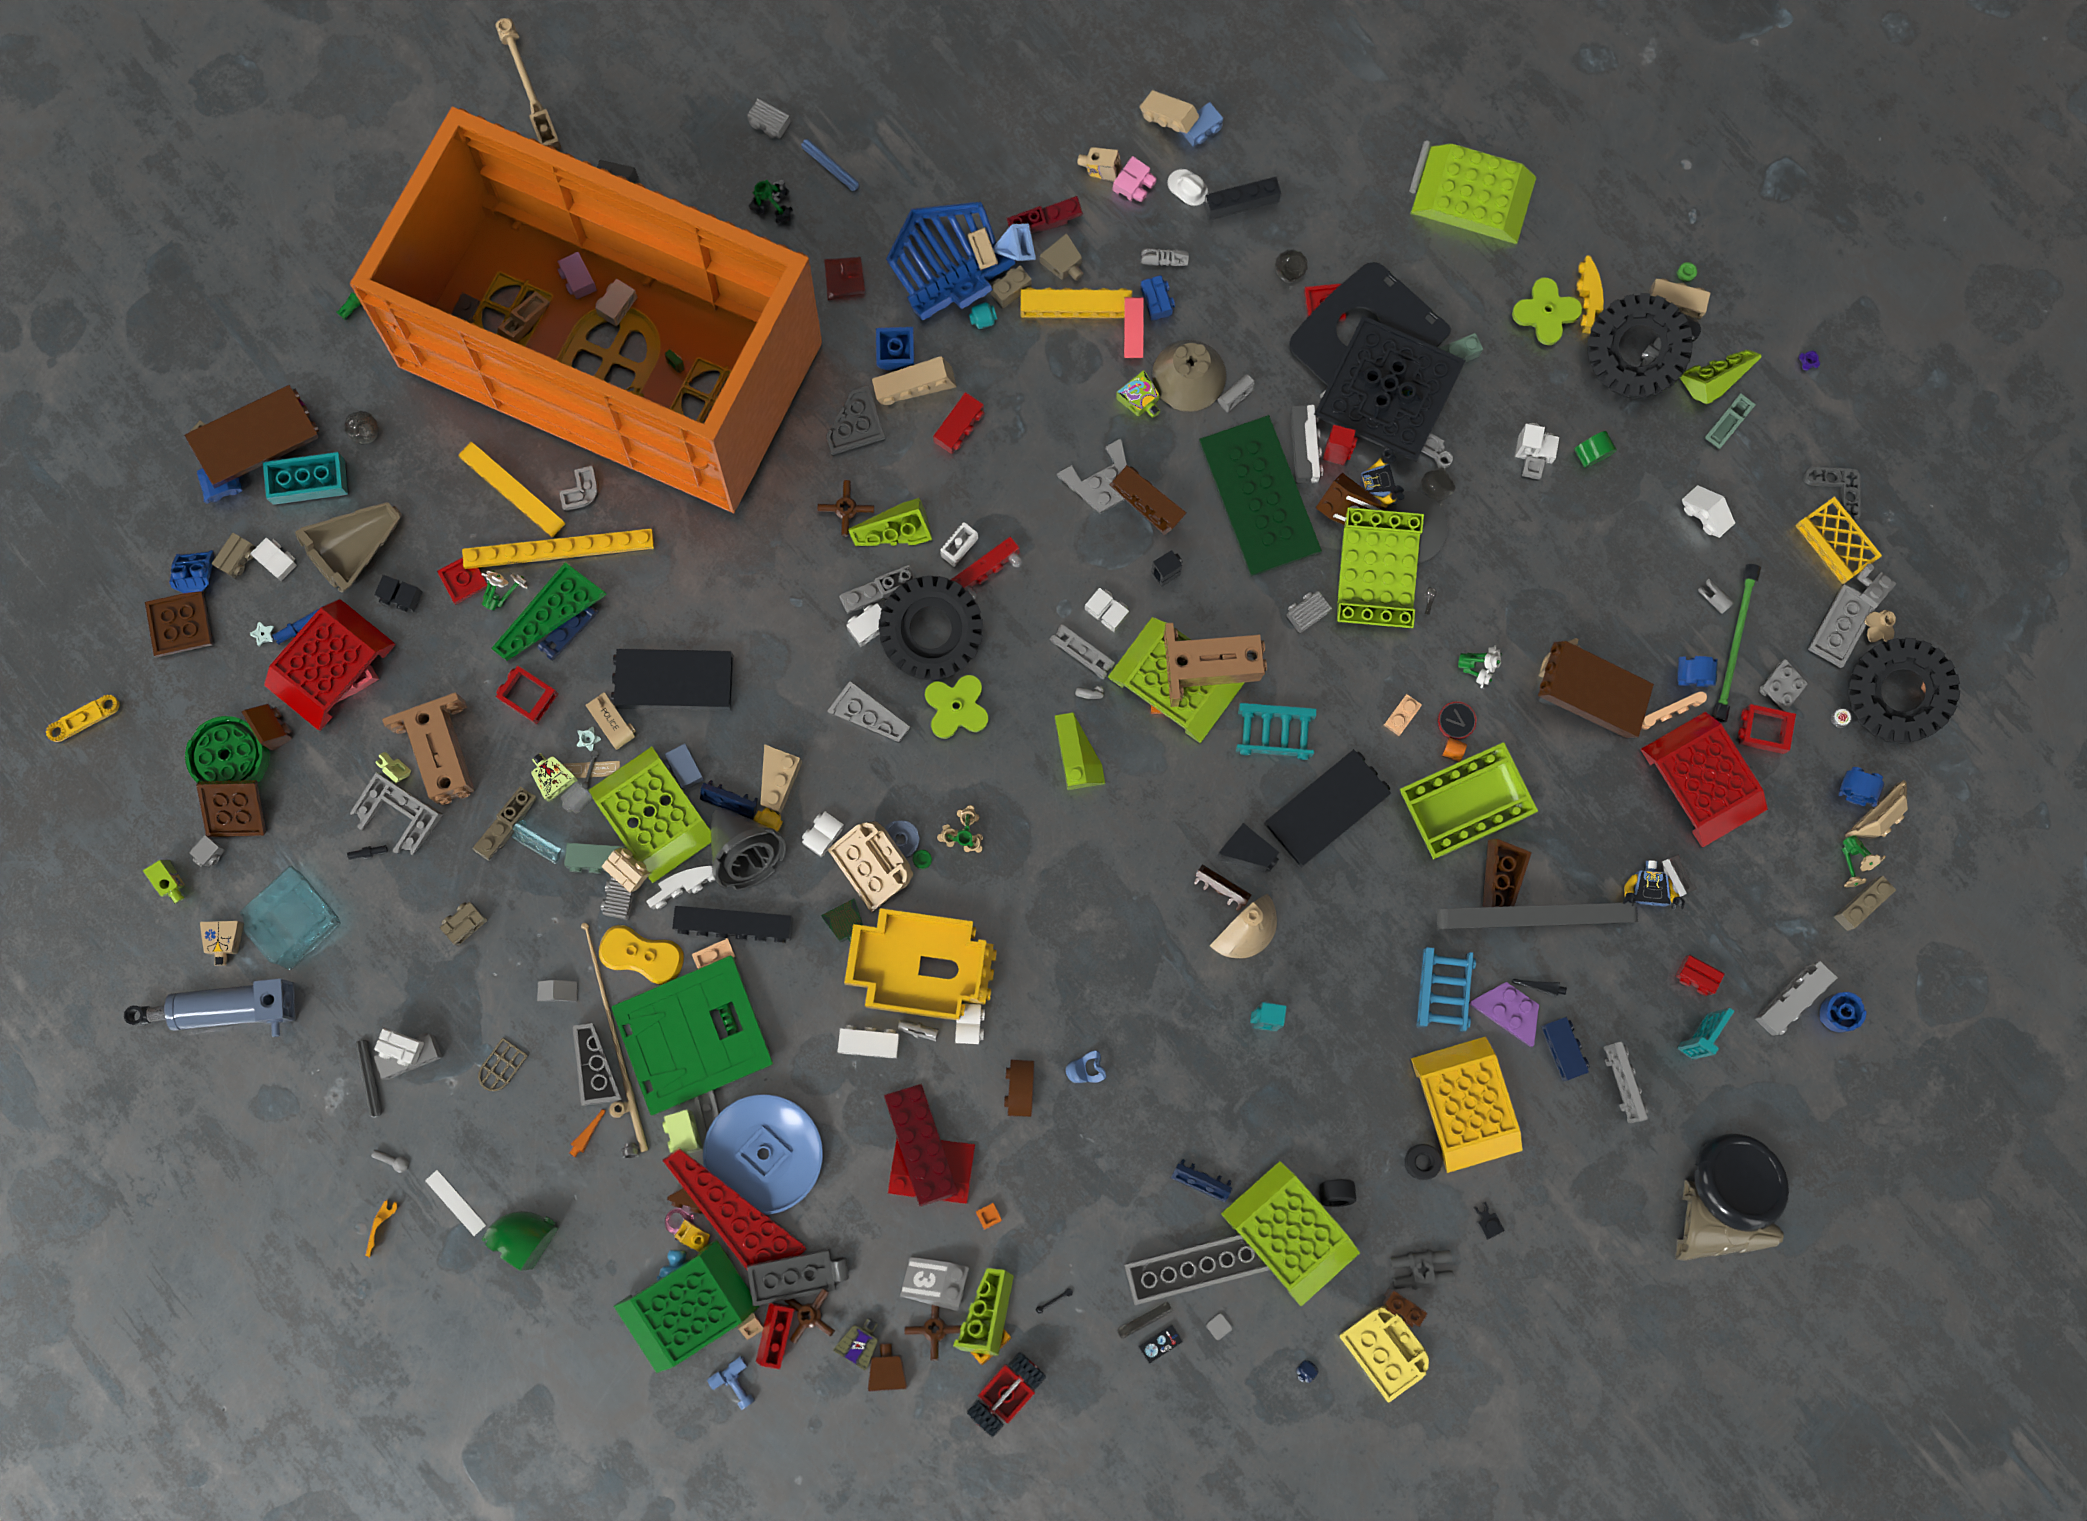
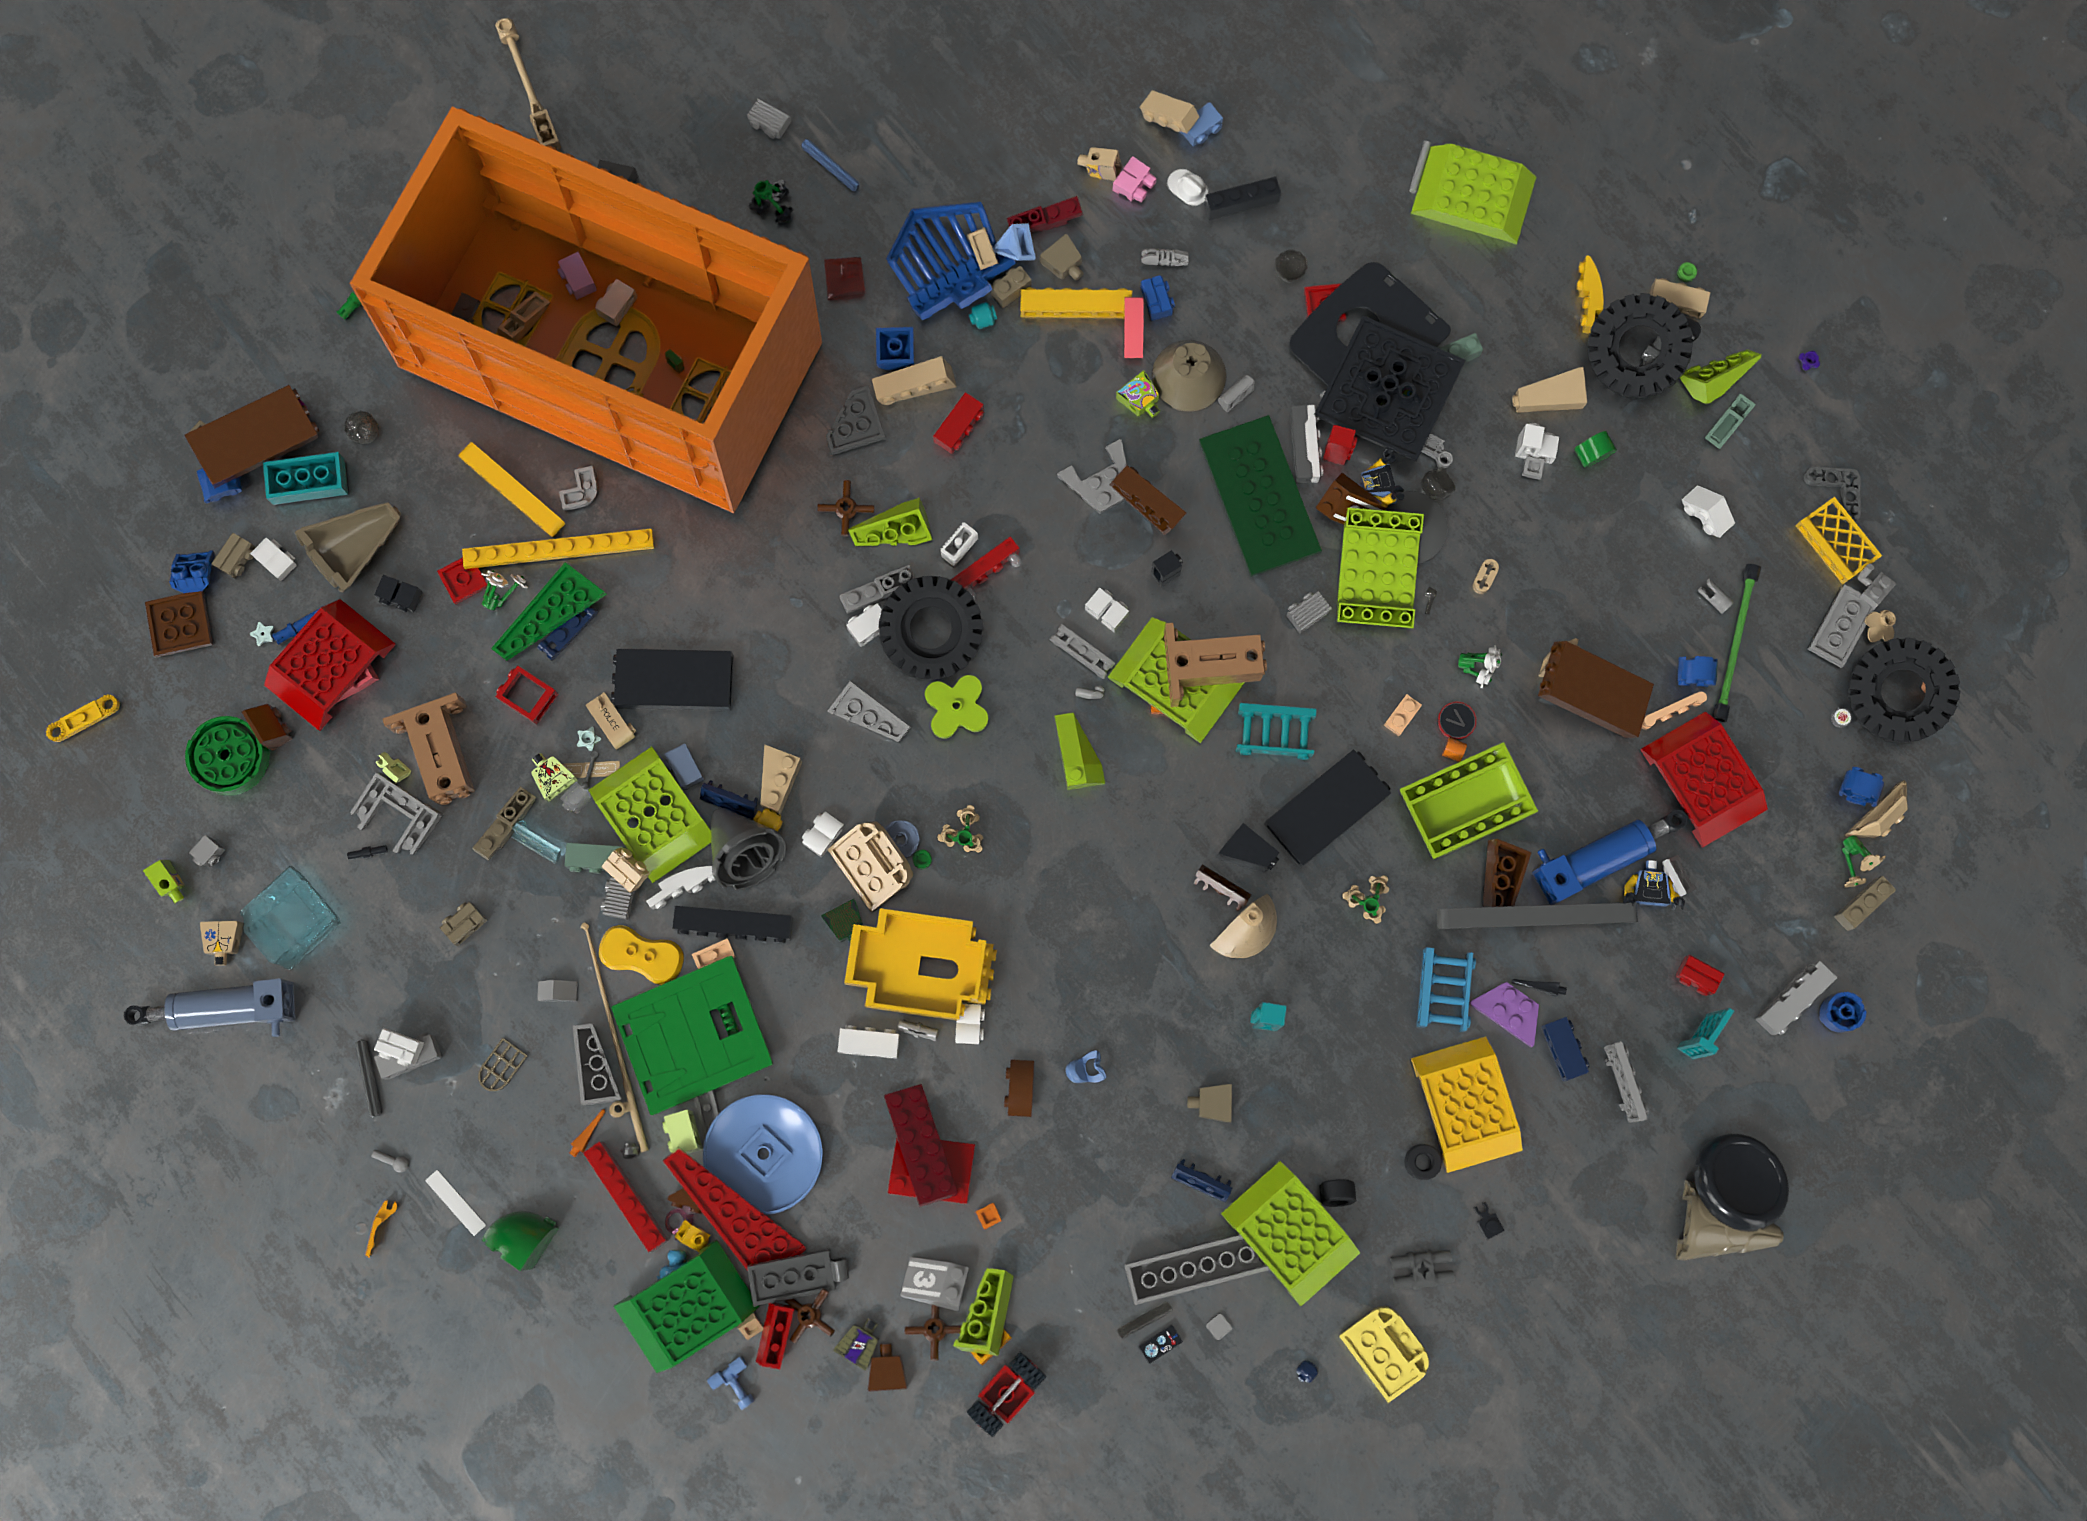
(231, 808): reddish brown plate -> none
(625, 1196): none -> red brick
(1068, 1292): black hinge -> none
(1213, 1102): none -> dark tan torso
(1370, 902): none -> tan plant
(1398, 1304): reddish brown plate -> none
(1489, 578): none -> tan beam
(1534, 311): lime plant -> none
(1558, 392): none -> tan slope
(1601, 857): none -> blue piece
(1783, 685): light grey hinge -> none
(1786, 731): red window -> none

